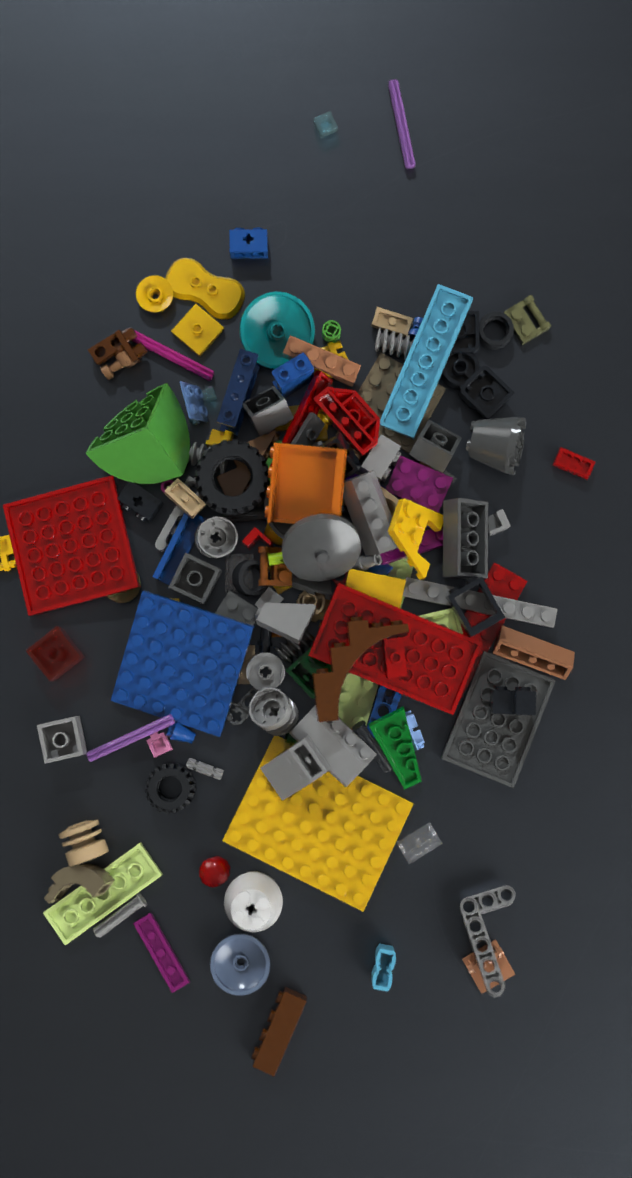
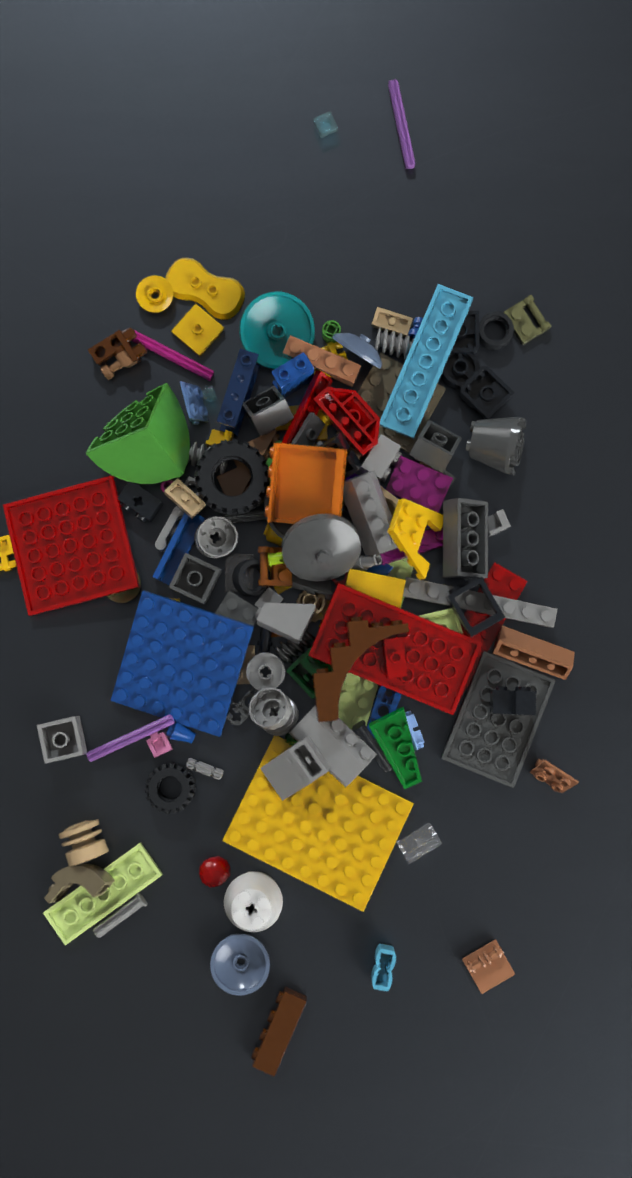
(55, 653): clear red brick -> none
(161, 952): magenta plate -> none
(253, 537): red panel -> none
(258, 243): blue brick -> none
(360, 346): none -> sand blue dish
(482, 935): light grey beam -> none
(553, 776): none -> nougat hinge
(574, 463): red plate -> none

